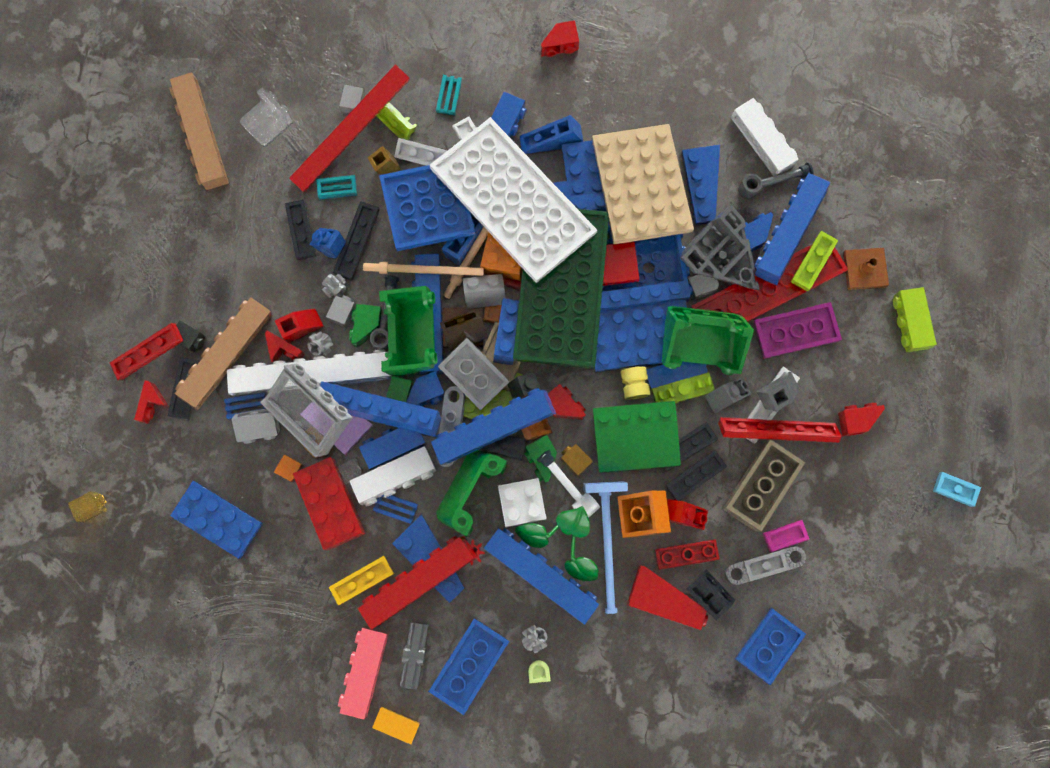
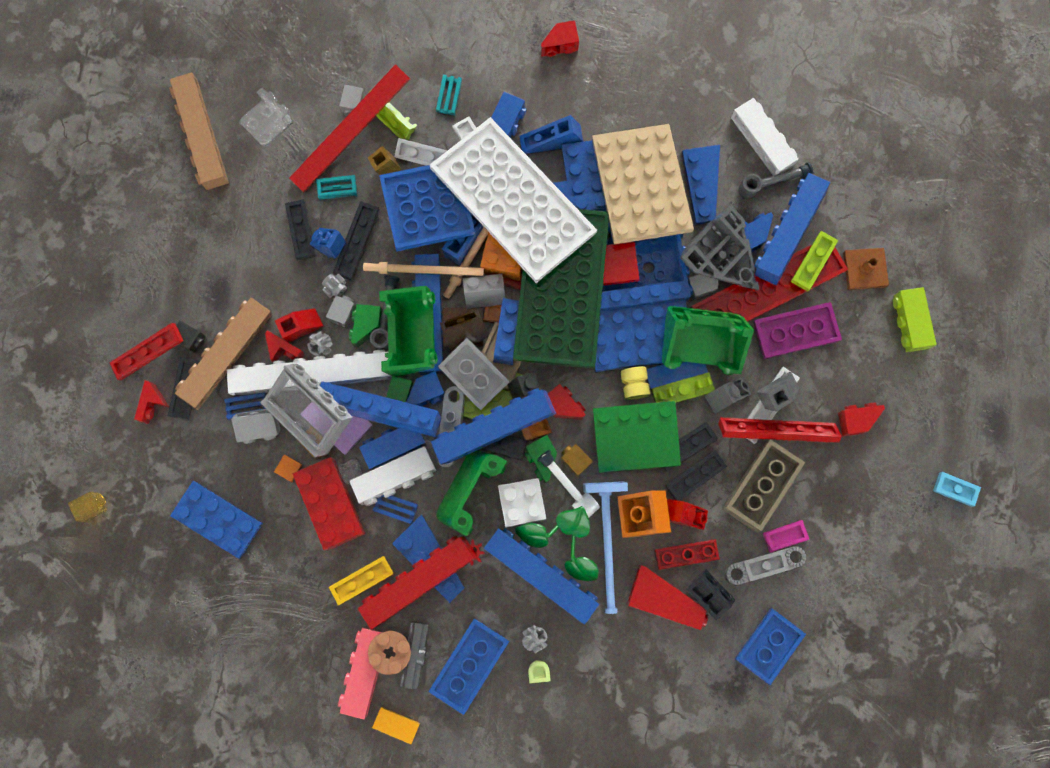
(394, 663): none -> nougat plate

